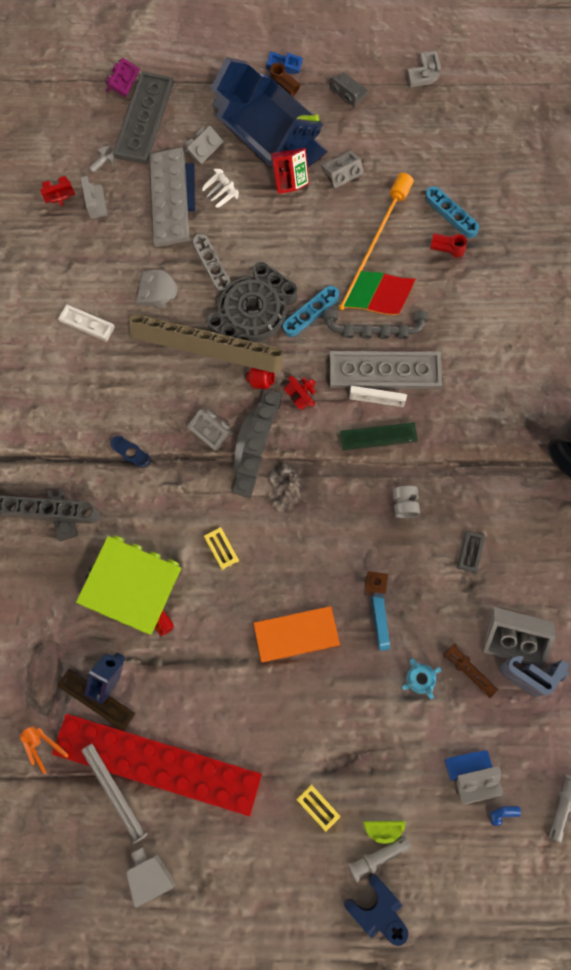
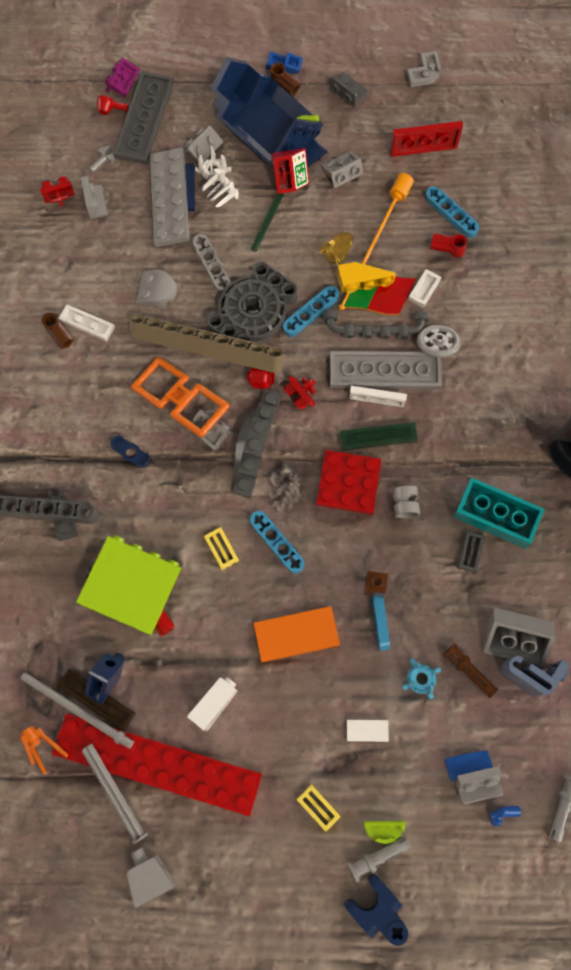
(57, 330): none -> reddish brown piece
(106, 104): none -> red bar
(119, 737): none -> light grey bar
(180, 396): none -> orange bar
(203, 167): none -> white piece
(213, 703): none -> white slope
(266, 222): none -> clear green bar
(275, 543): none -> dark azure beam
(338, 248): none -> clear yellow piece
(349, 482): none -> red plate
(361, 276): none -> yellow slope
(367, 730): none -> white tile
(424, 288): none -> white tile
(425, 138): none -> red tile
(439, 341): none -> light grey plate
(499, 513): none -> teal brick

